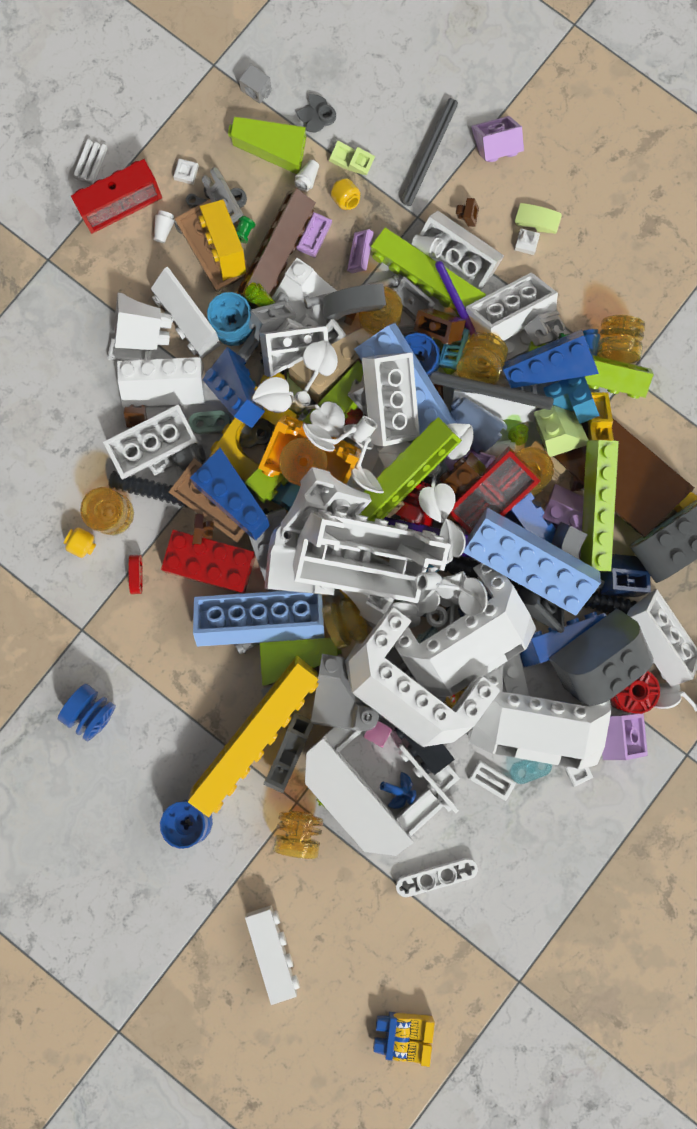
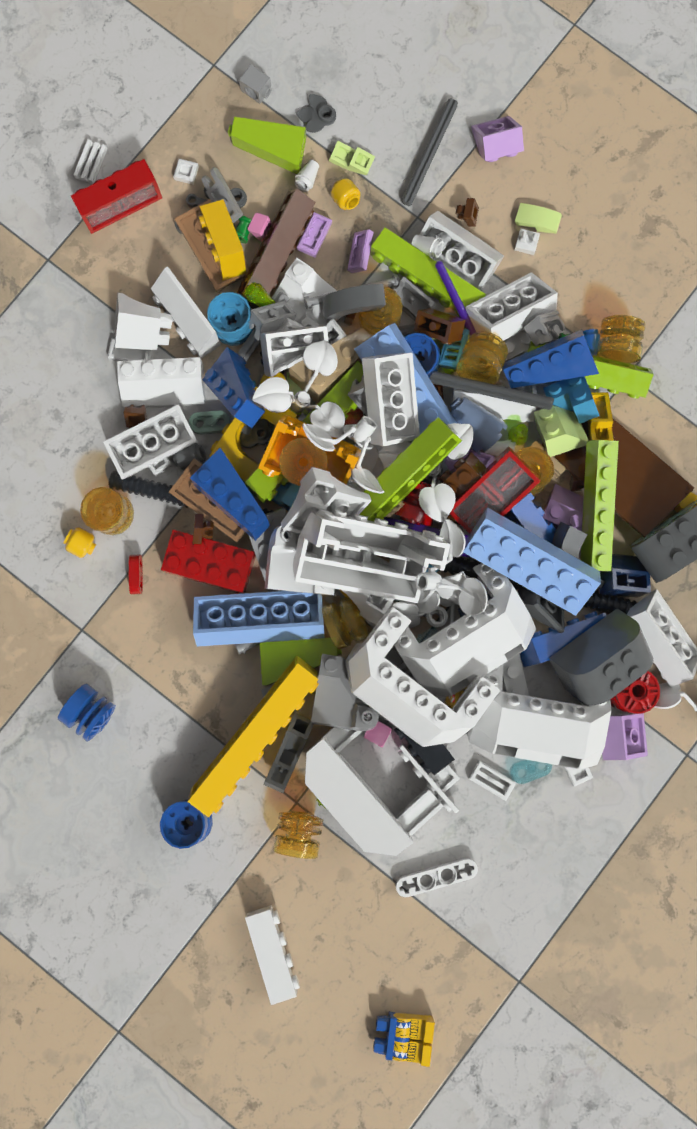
(163, 225): white cone -> none
(259, 226): none -> bright pink slope
(402, 794): blue plant -> none

